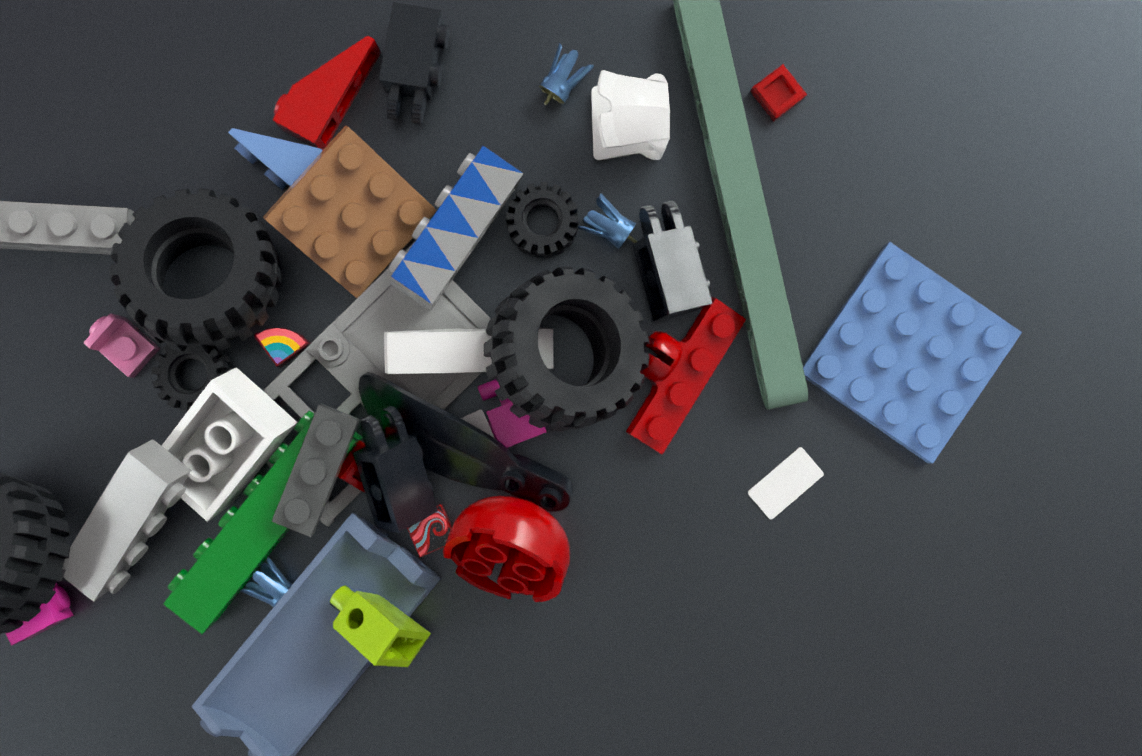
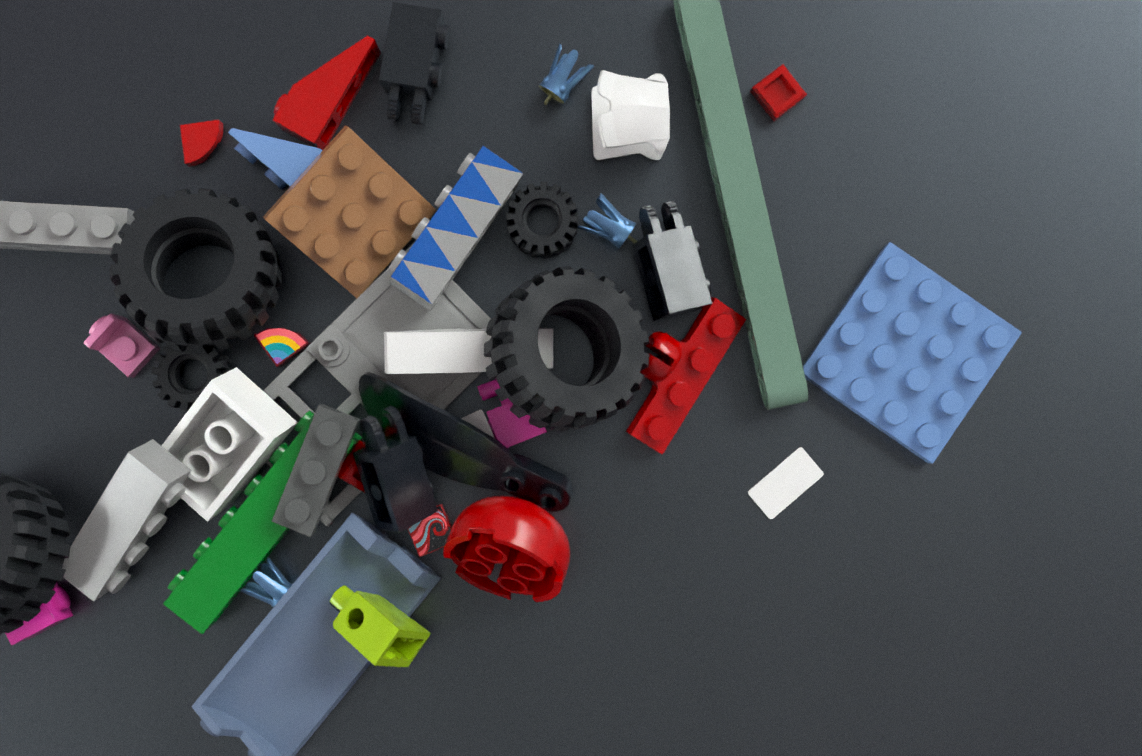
(200, 140): none -> red tile

